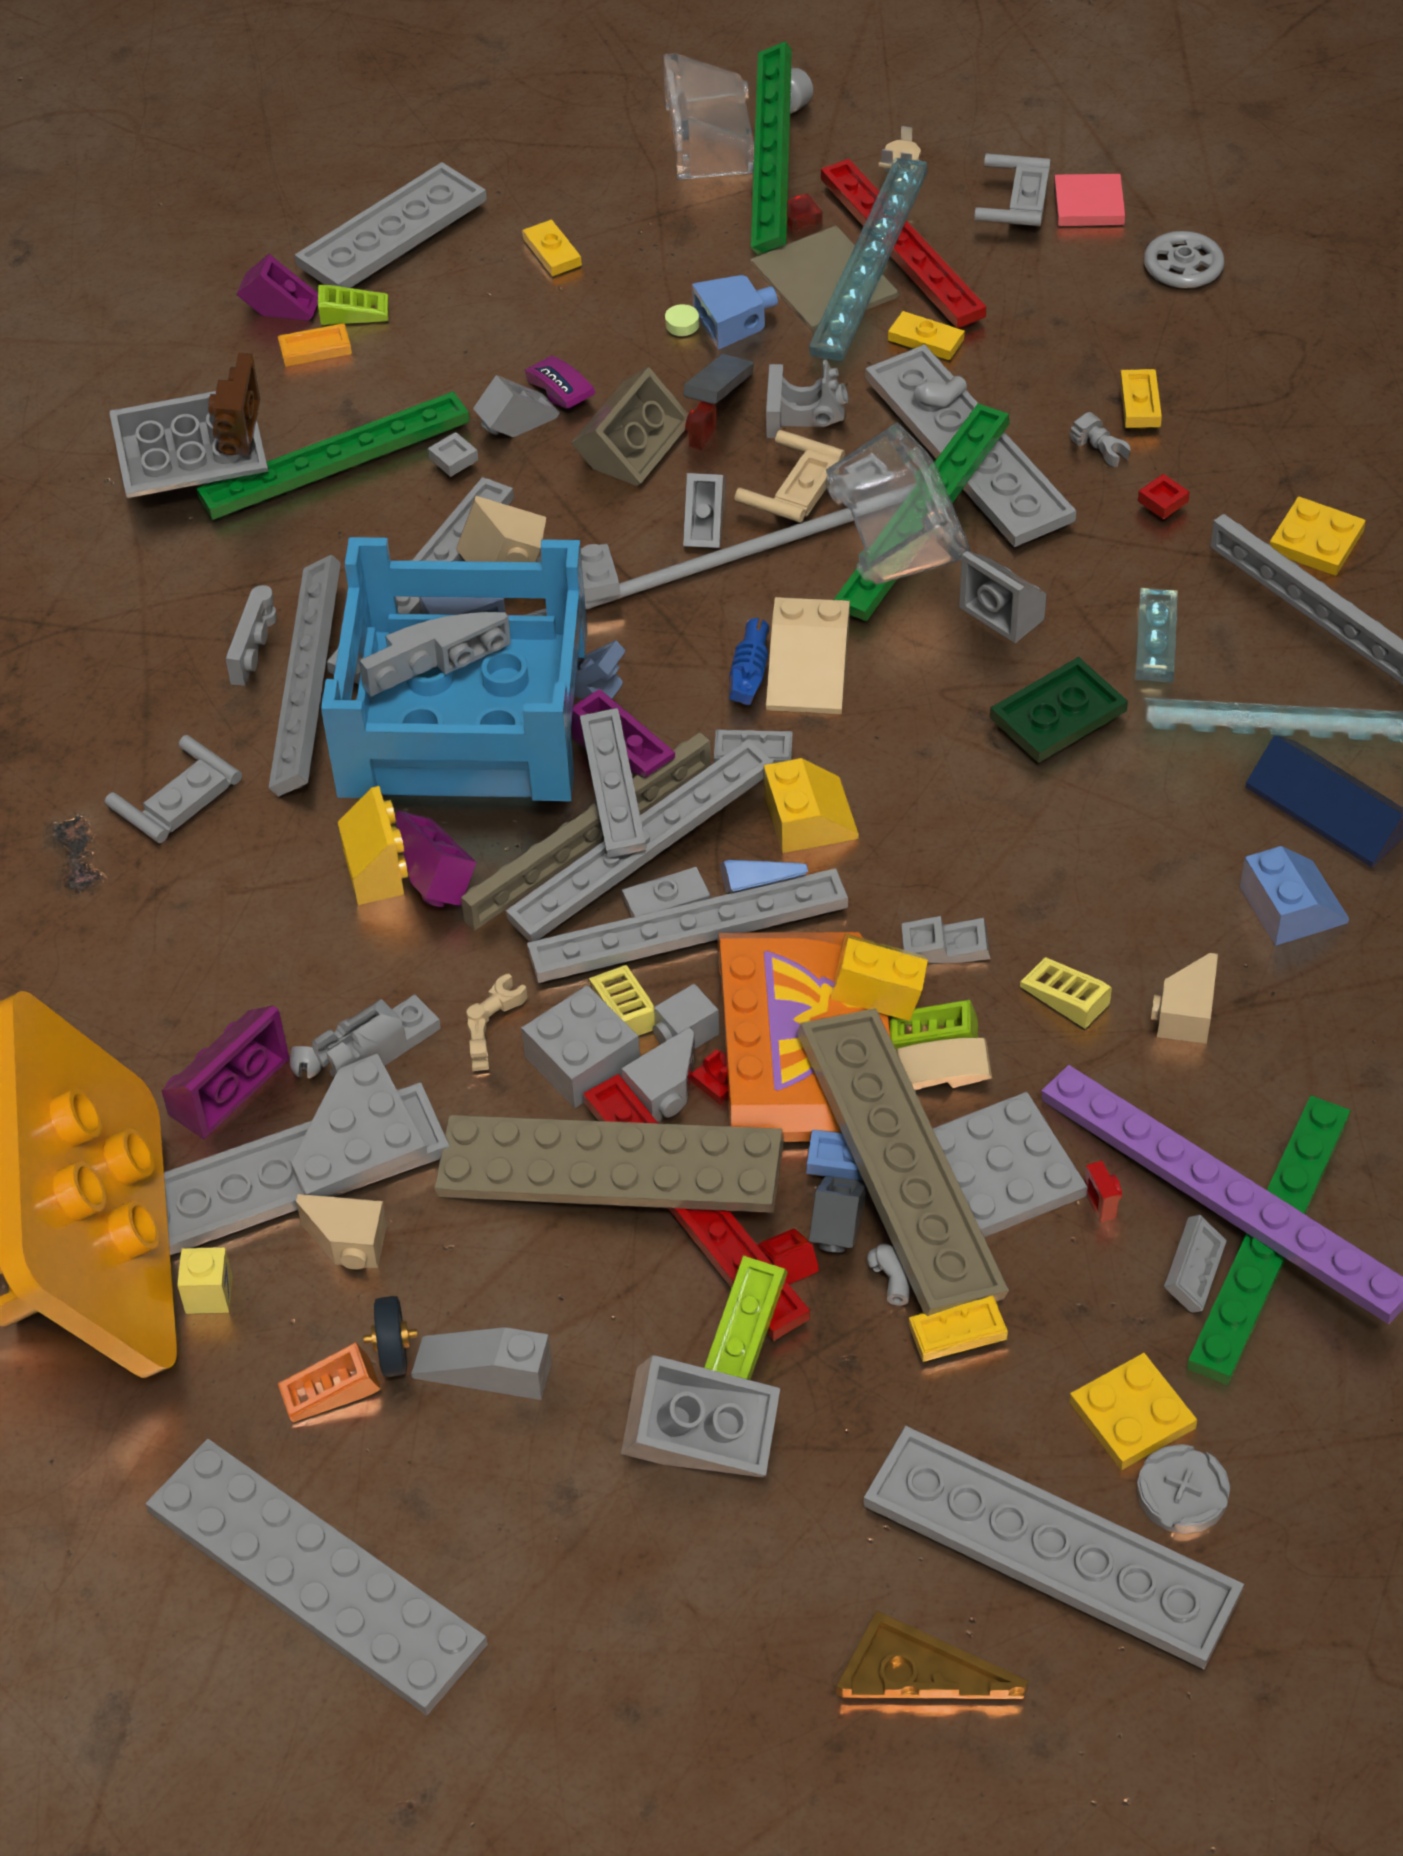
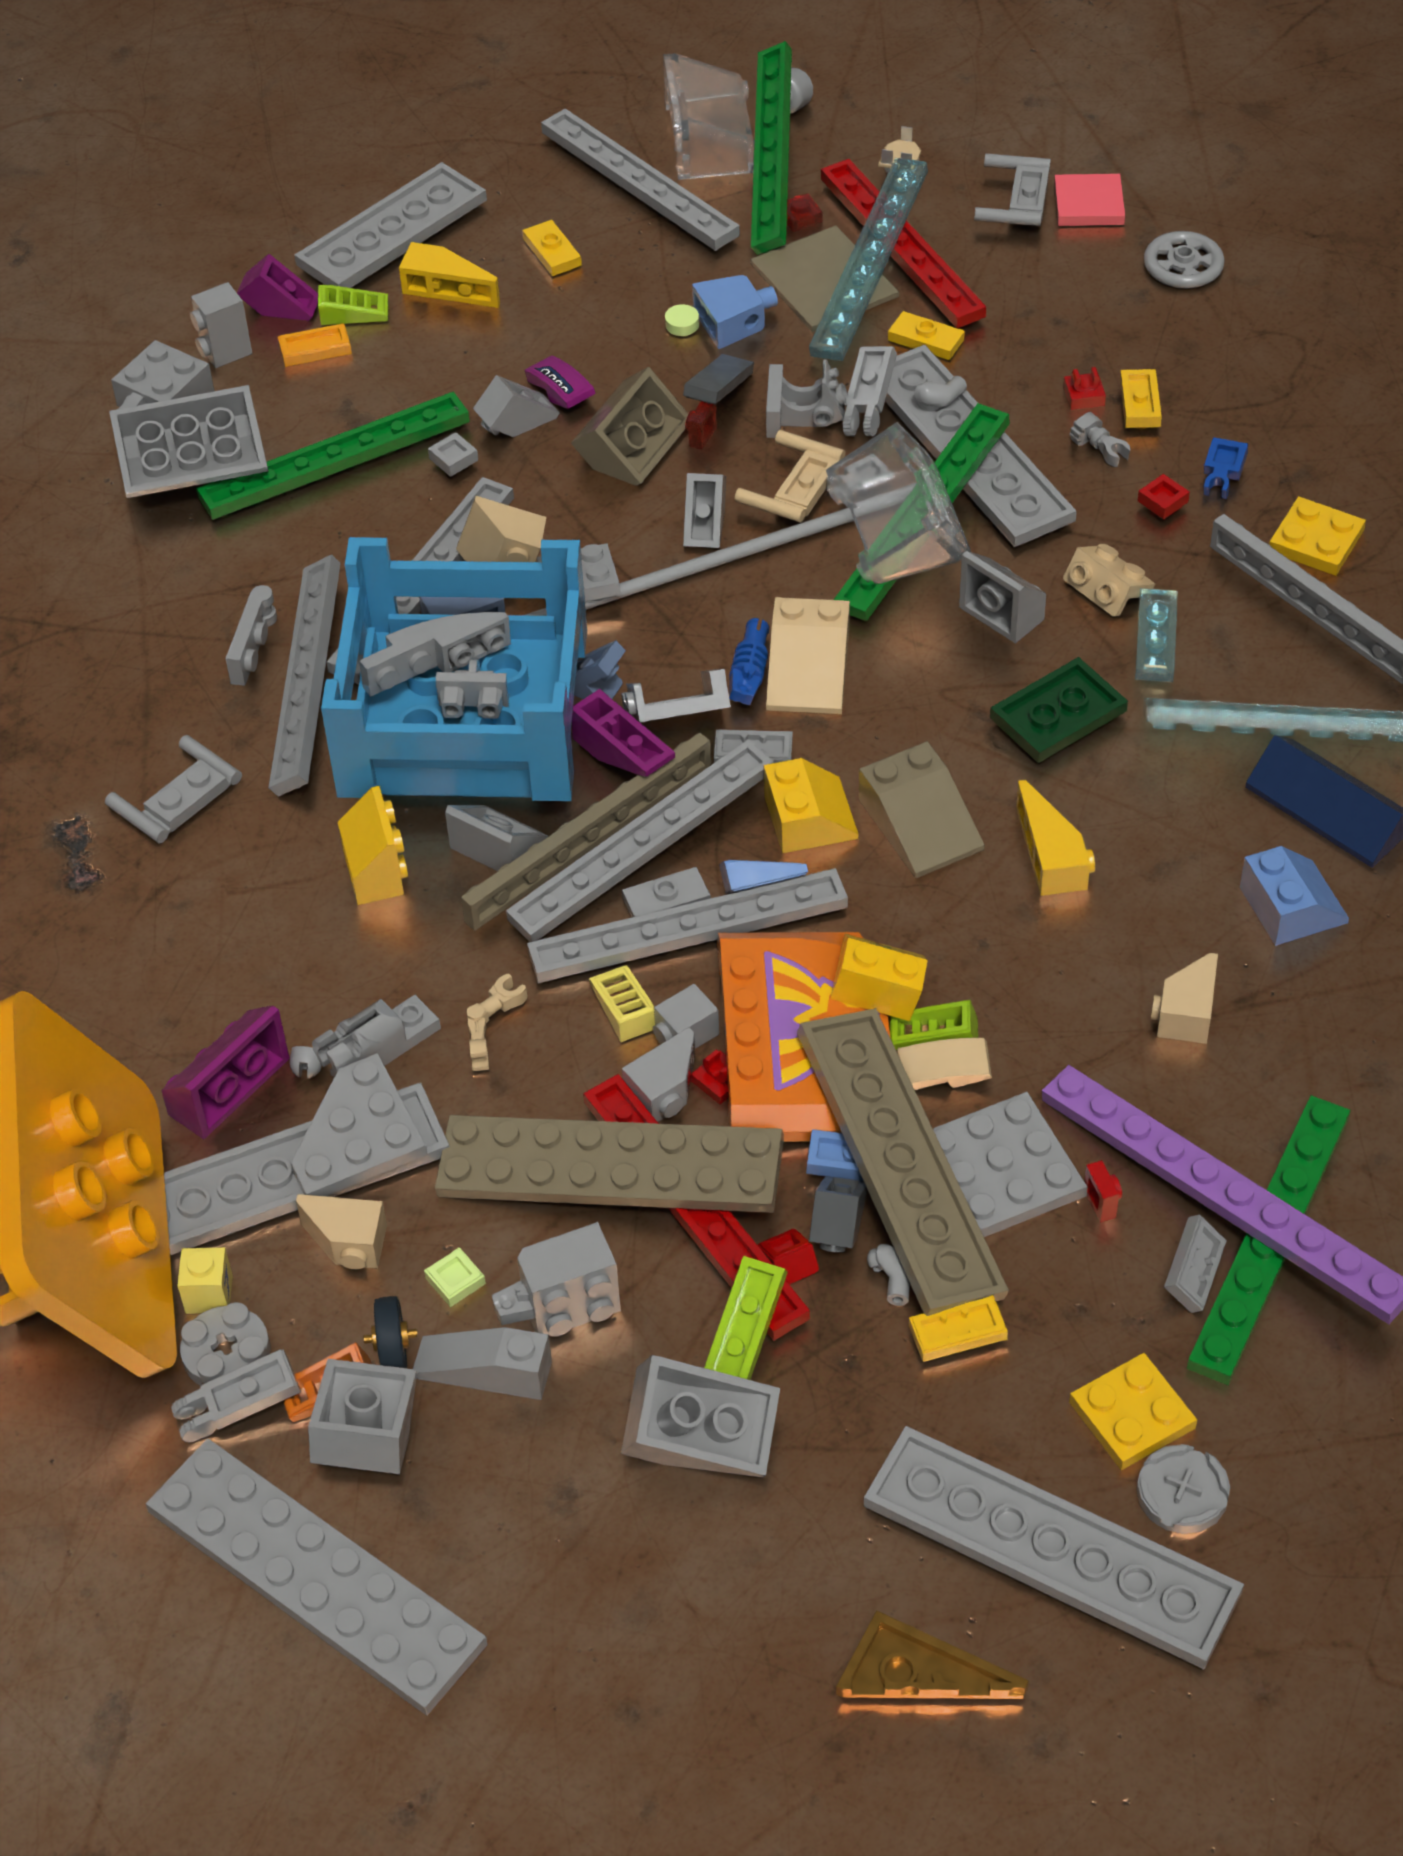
(161, 375): none -> light grey hinge
(220, 325): none -> light grey brick
(221, 1325): none -> light grey plate
(236, 407): reddish brown plate -> none
(236, 1395): none -> light grey hinge
(362, 1416): none -> light grey slope
(434, 860): magenta slope -> none
(443, 275): none -> yellow slope
(454, 1277): none -> yellowish green tile
(472, 688): none -> light grey hips
(488, 835): none -> light grey slope
(562, 1283): none -> light grey hinge
(579, 1044): light grey brick -> none
(613, 783): light grey plate -> none
(641, 179): none -> light grey plate
(714, 698): none -> light grey panel
(868, 388): none -> light grey hinge
(919, 809): none -> dark tan slope
(947, 943): light grey slope -> none
(1053, 844): none -> yellow slope
(1079, 1011): light yellow slope -> none
(1084, 390): none -> red tile
(1105, 577): none -> tan bracket
(1224, 462): none -> blue plate

